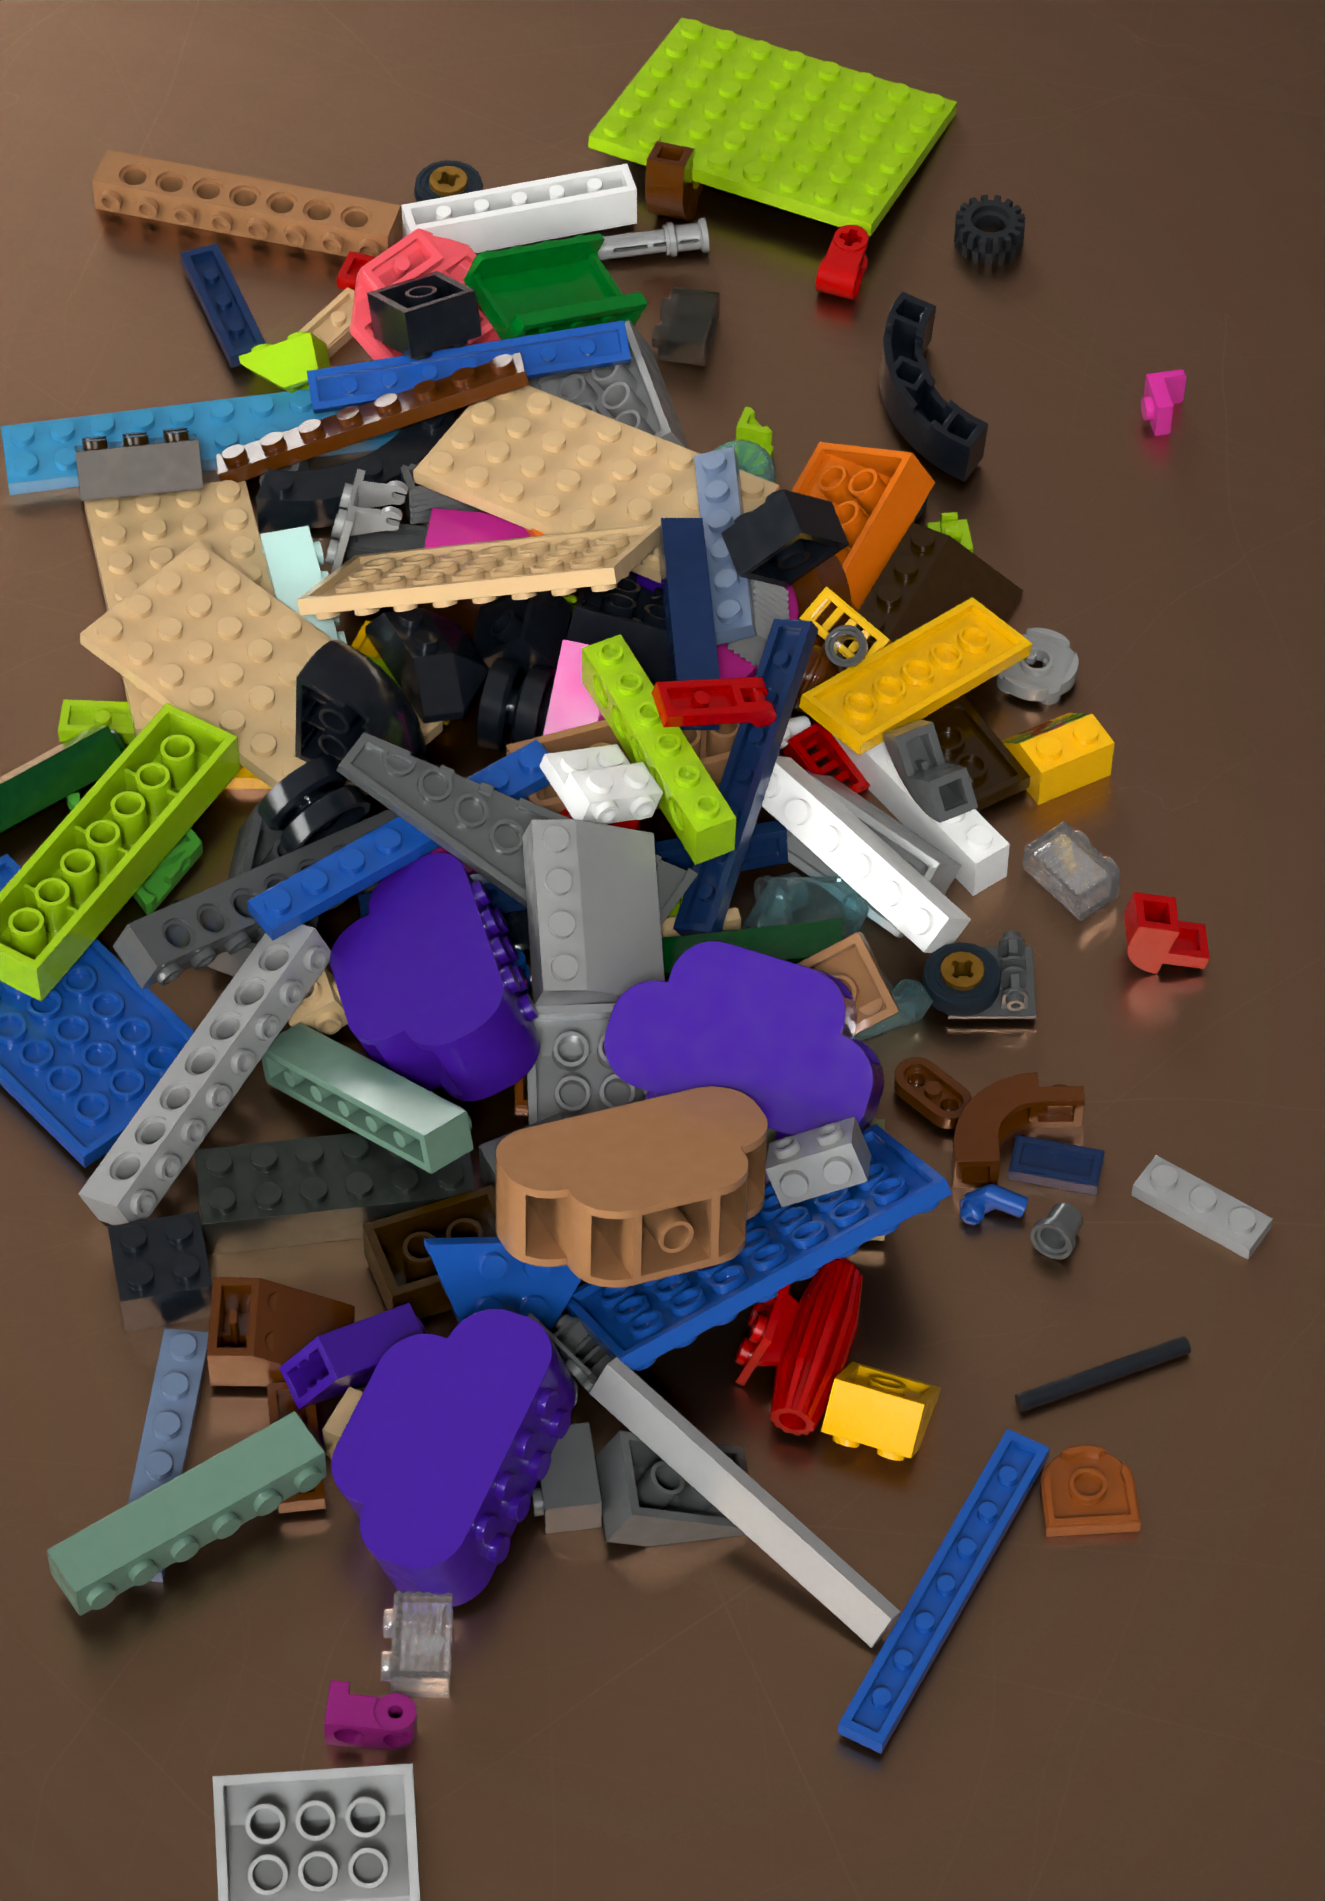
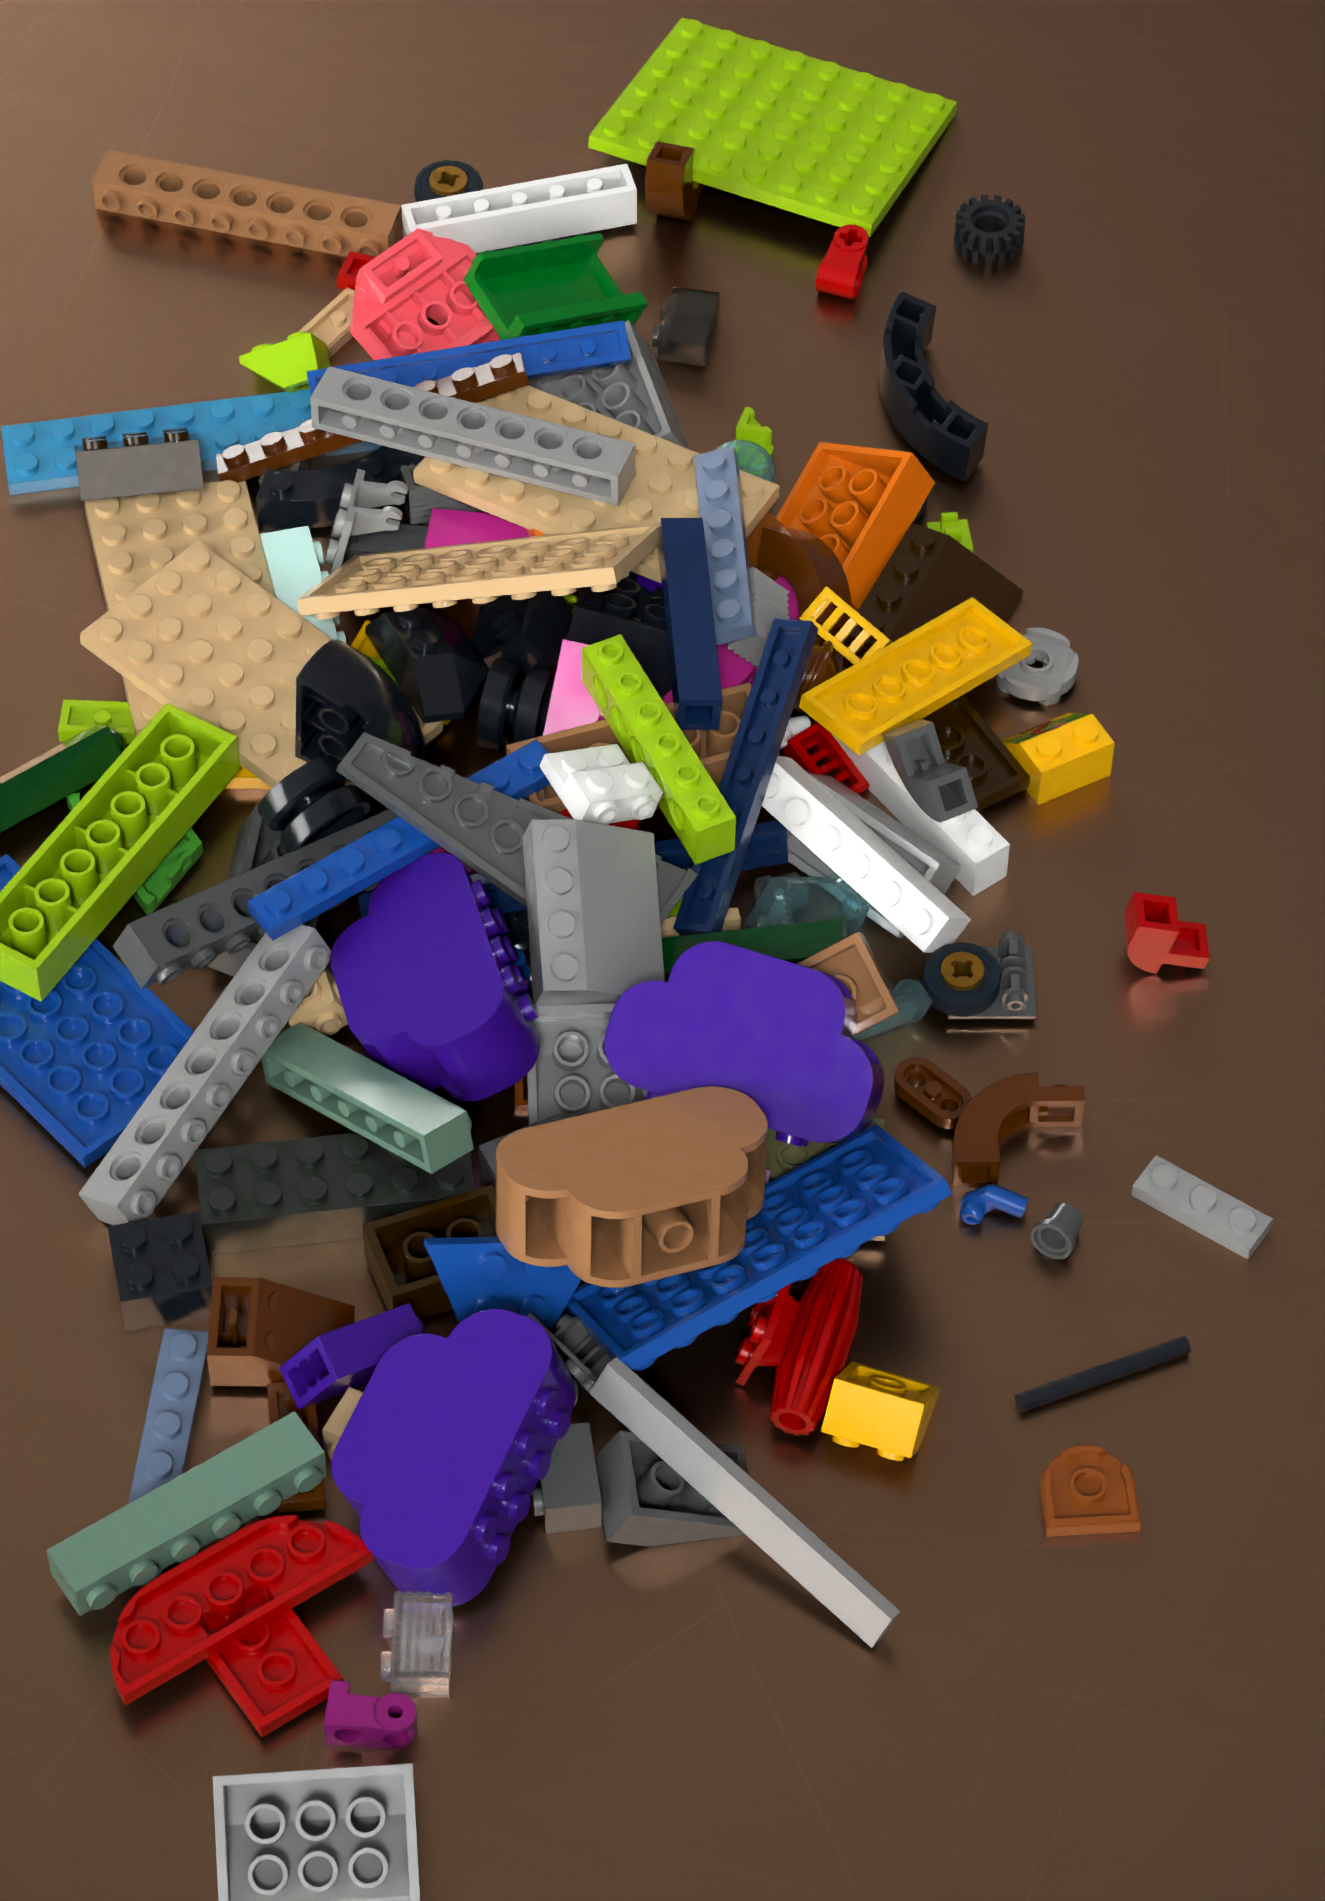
(222, 301): dark blue plate -> none
(239, 1616): none -> red plate
(424, 315): black brick -> none
(473, 435): none -> light grey brick
(668, 239): light grey pin -> none
(714, 702): red plate -> none
(784, 538): black brick -> none
(818, 1162): light grey brick -> none
(837, 637): dark grey piece -> none
(943, 1591): blue plate -> none
(1056, 1164): dark blue tile -> none
(1072, 870): clear brick -> none
(1160, 394): dark pink bracket -> none

